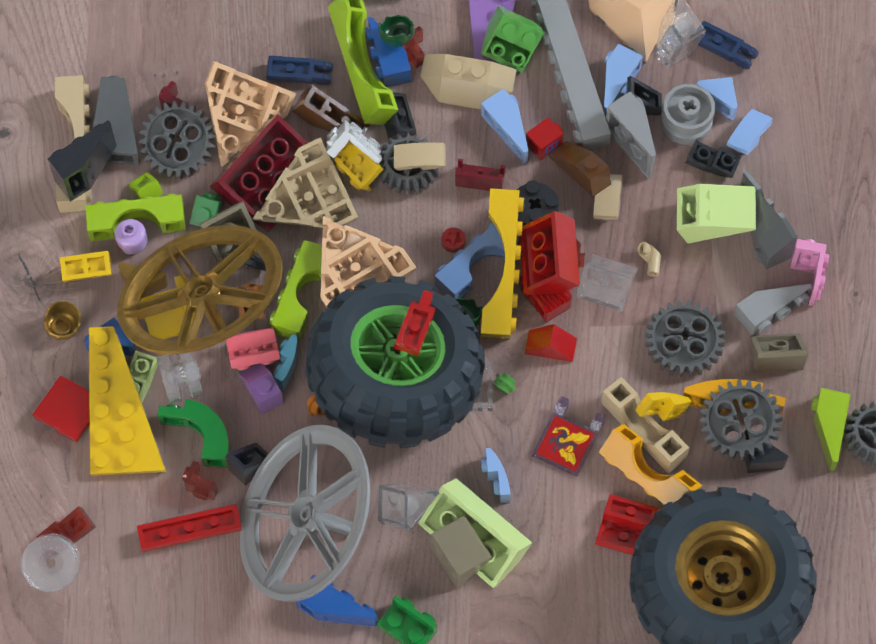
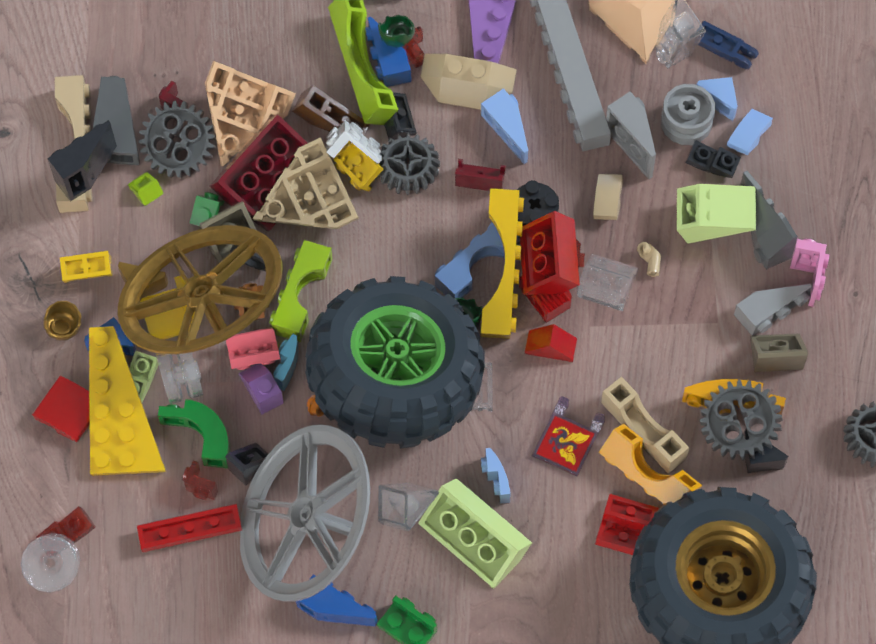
(130, 236): lavender head -> none
(163, 211): lime arch -> none
(298, 70): dark blue hinge -> none
(355, 257): light nougat wedge -> none
(416, 325): red hinge -> none
(419, 155): tan slope -> none
(453, 239): red tile -> none
(459, 551): dark tan slope -> none
(505, 383): bright green plate -> none
(511, 39): bright green slope -> none
(544, 138): red brick -> none
(582, 166): reddish brown slope -> none
(619, 66): light blue slope -> none
(650, 97): black slope -> none
(666, 405): yellow slope -> none
(682, 358): dark grey gear -> none
(830, 421): lime slope -> none

